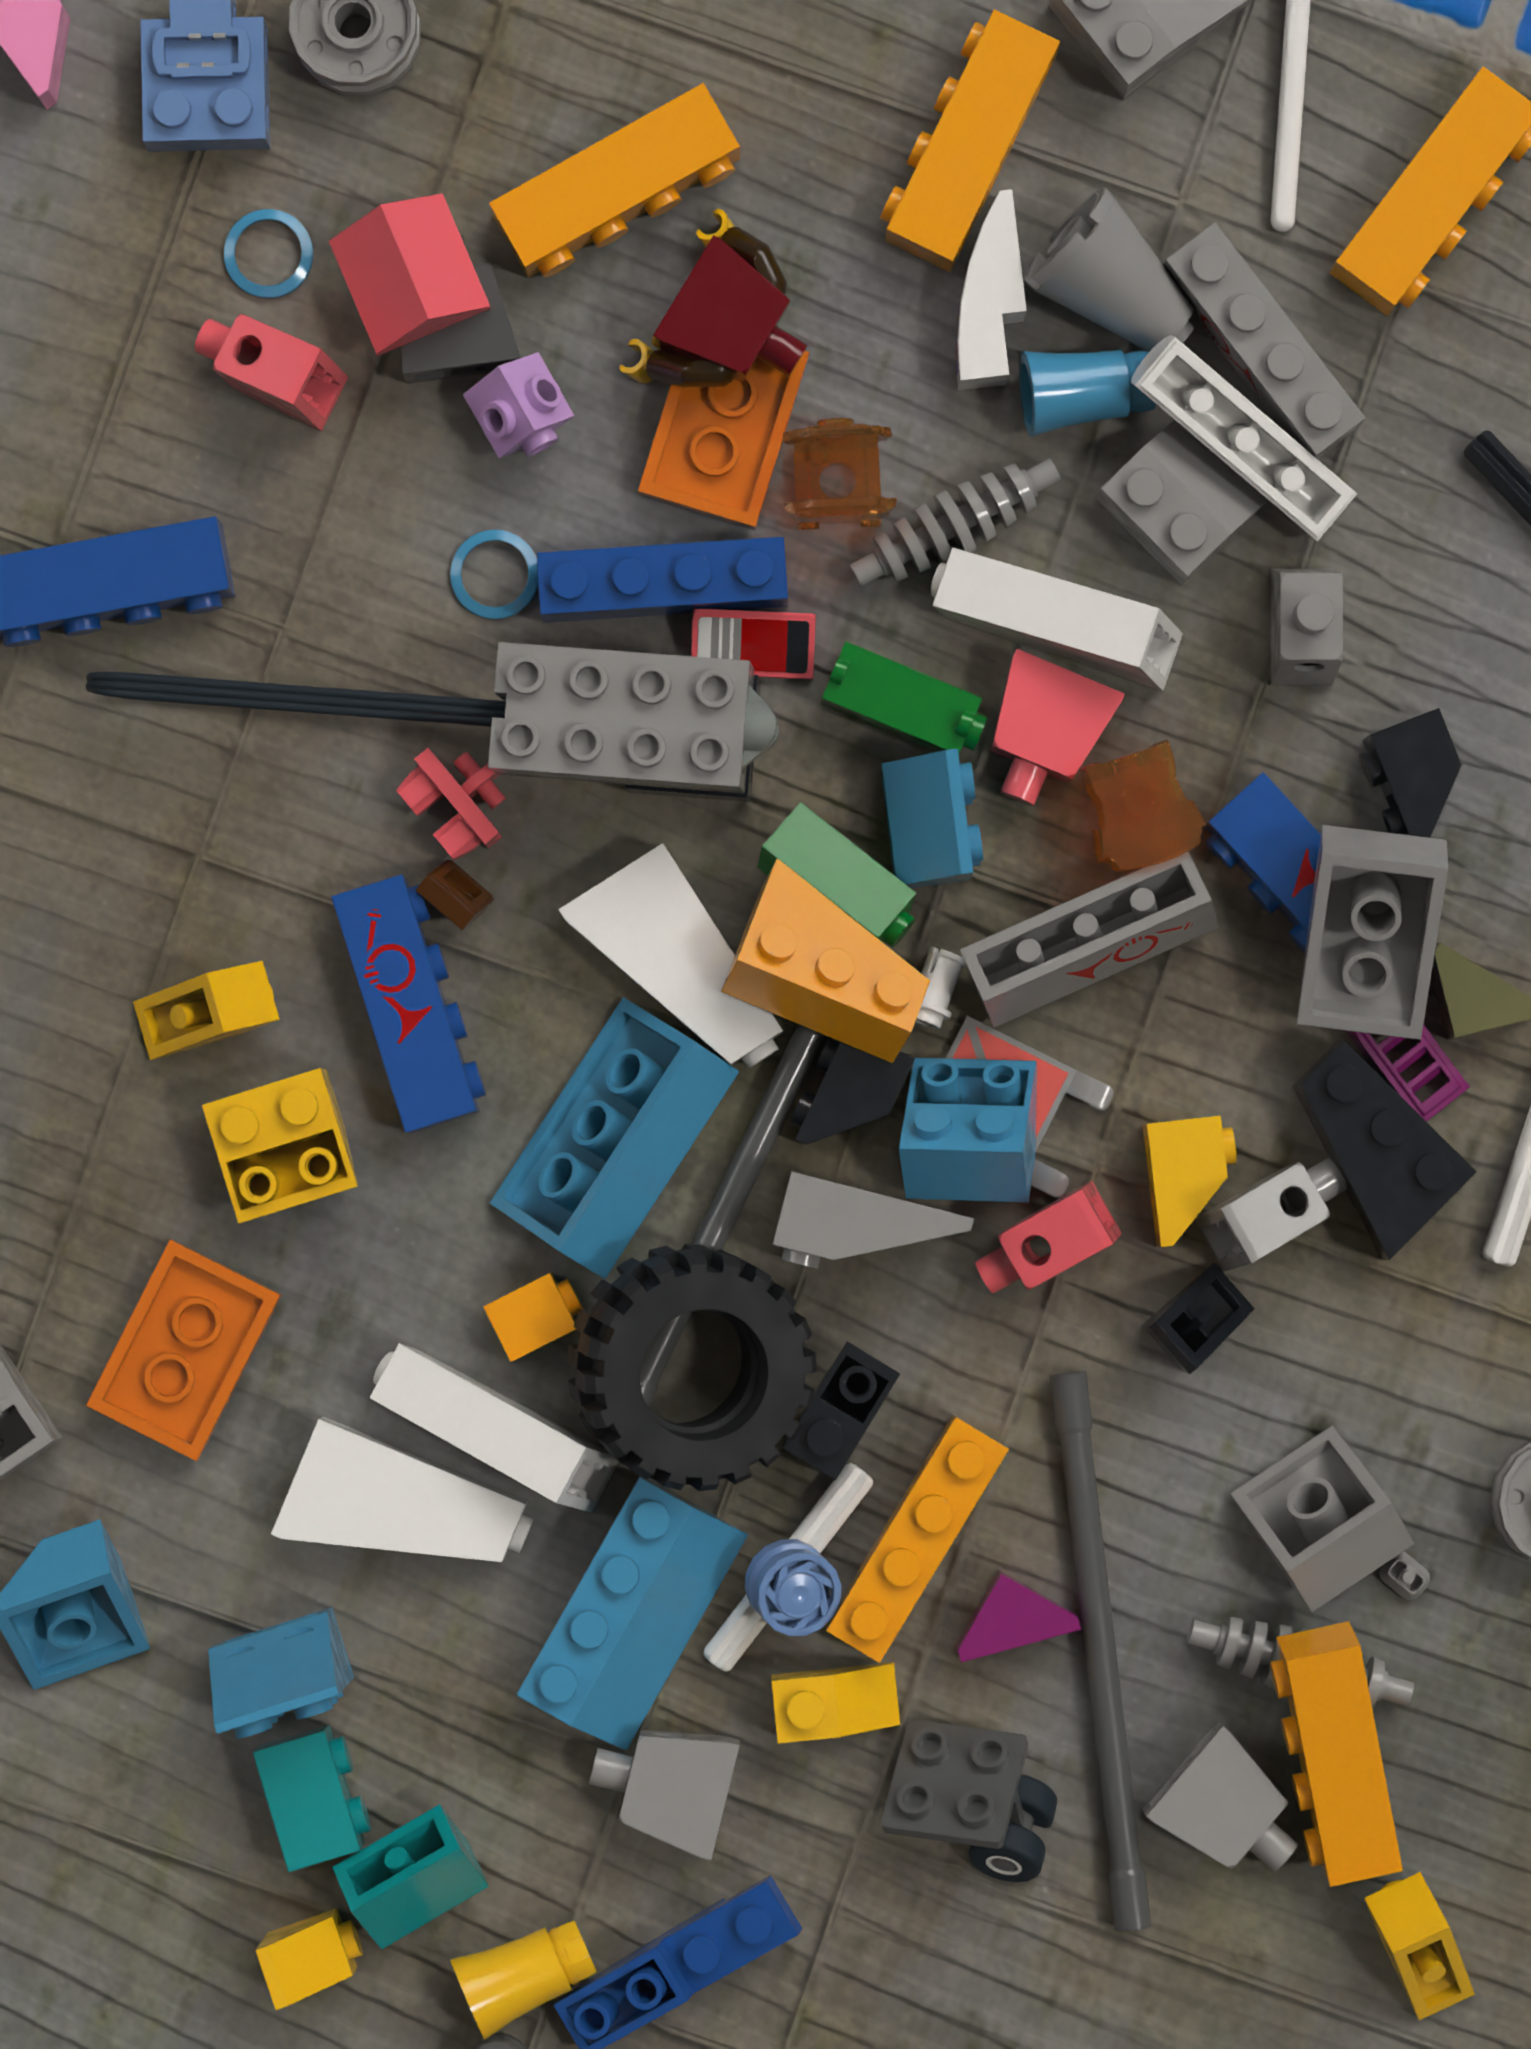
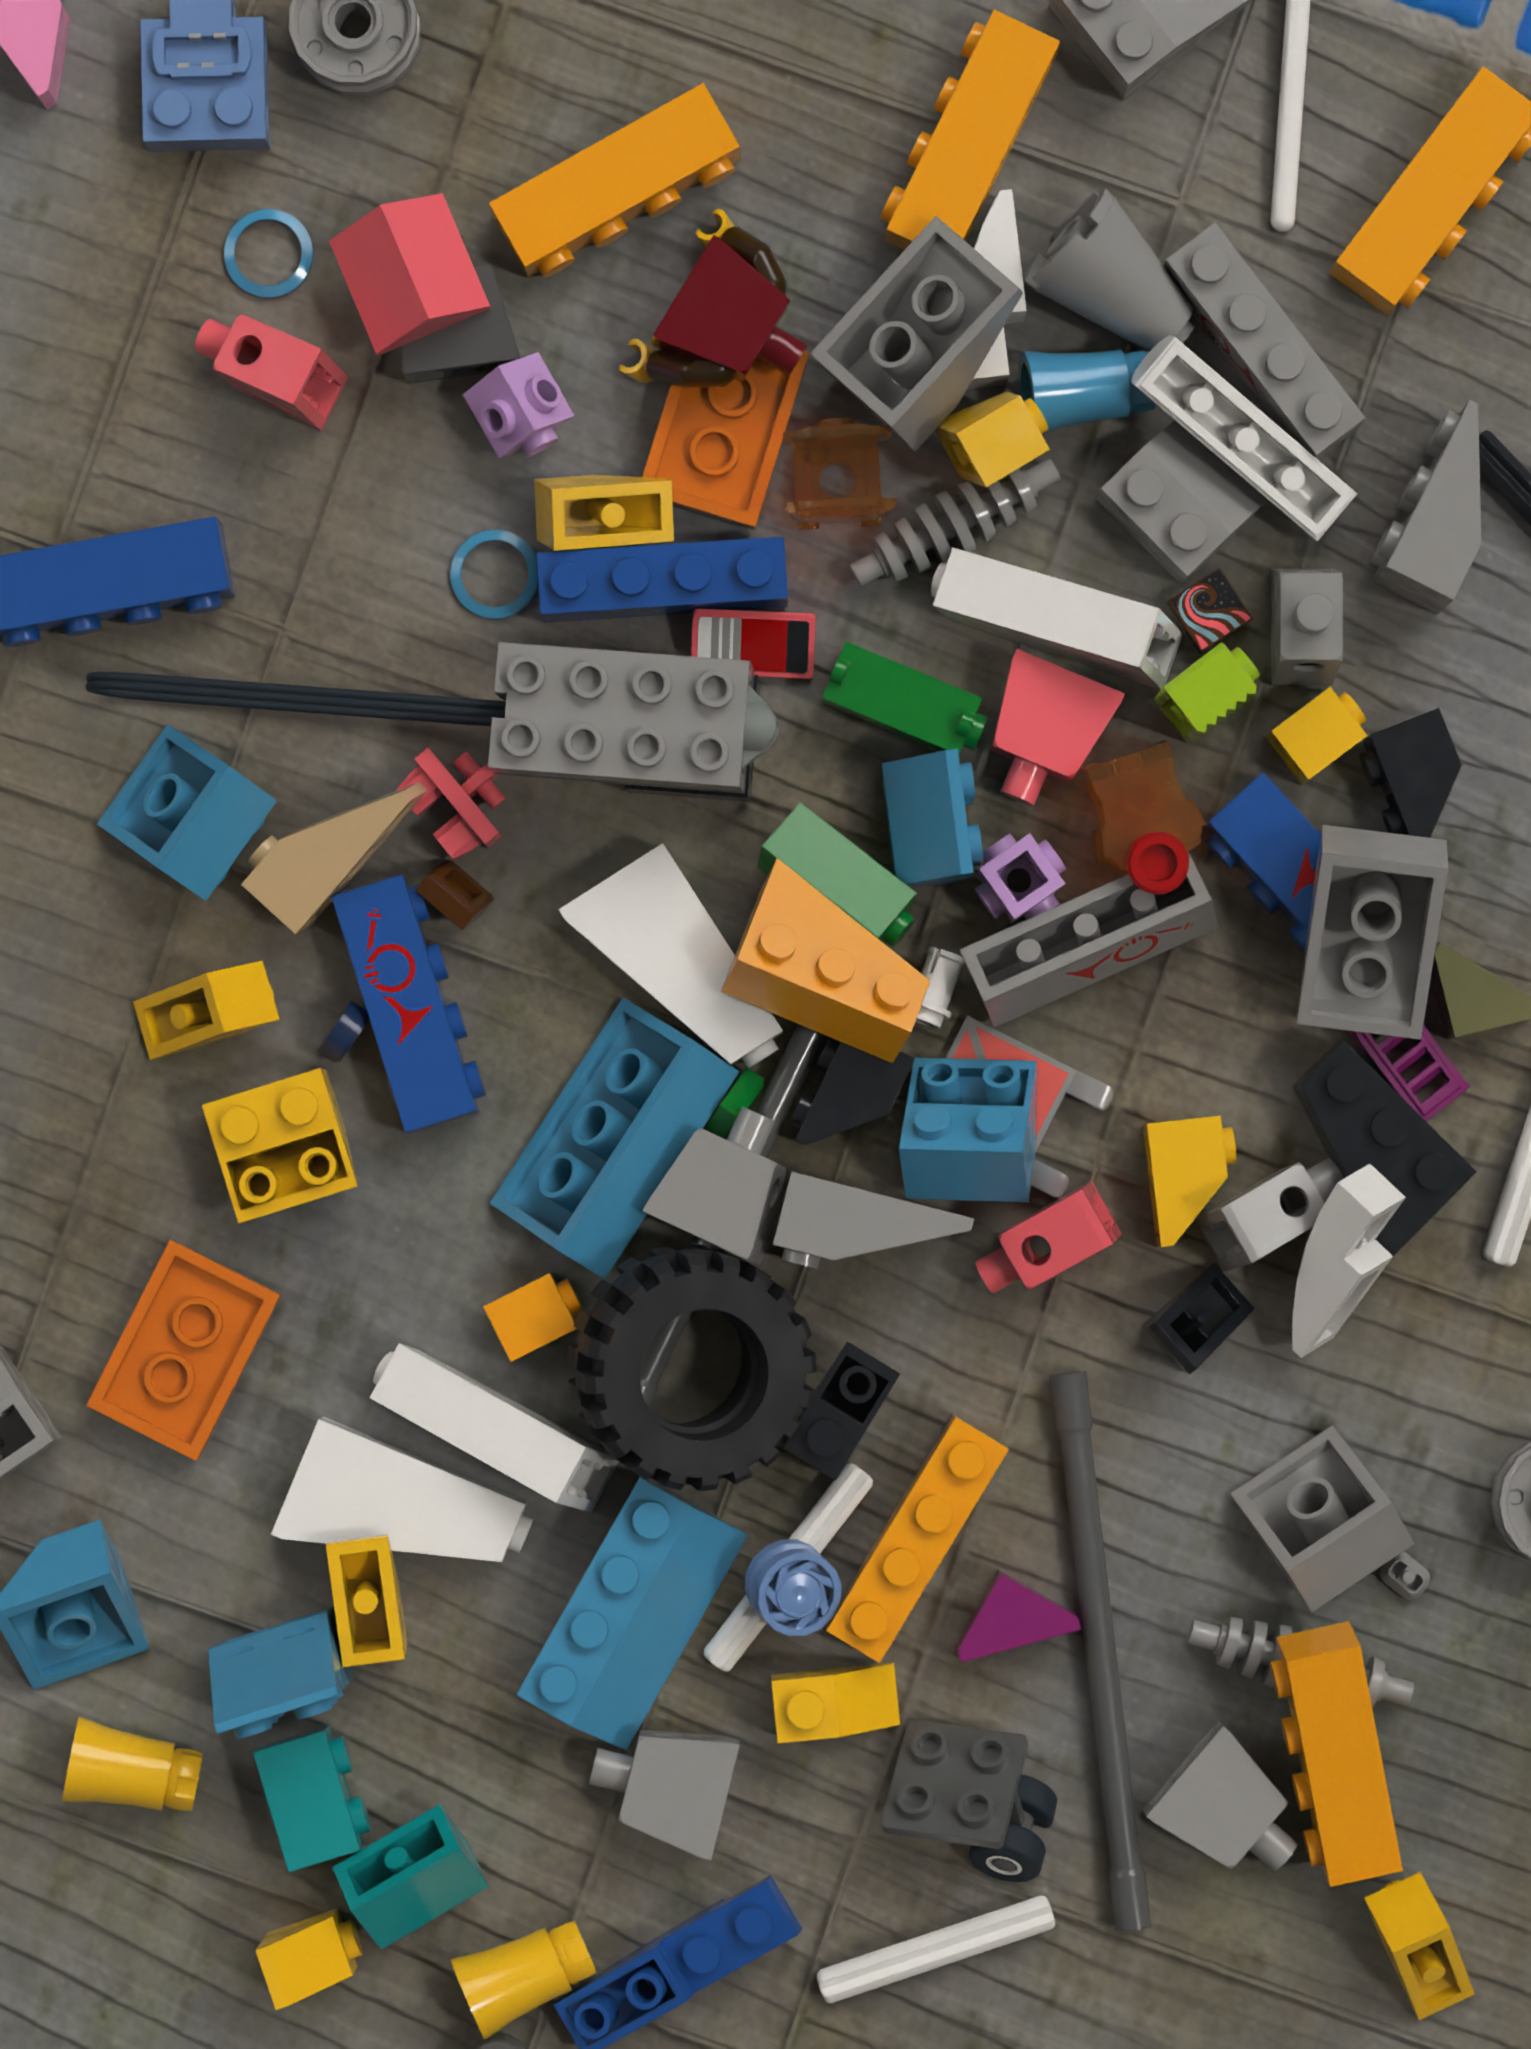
(129, 1769): none -> yellow plant
(187, 812): none -> dark azure slope
(318, 861): none -> tan slope
(344, 1032): none -> dark blue tile
(366, 1601): none -> yellow slope
(603, 511): none -> yellow slope
(724, 1188): none -> light grey torso
(741, 1094): none -> green tile
(920, 333): none -> light grey slope
(935, 1949): none -> white axle
(993, 437): none -> yellow slope
(1035, 859): none -> lavender brick
(1157, 862): none -> red tile
(1208, 692): none -> lime brick
(1209, 610): none -> tile
(1318, 733): none -> yellow brick
(1342, 1257): none -> white slope
(1442, 523): none -> light grey slope

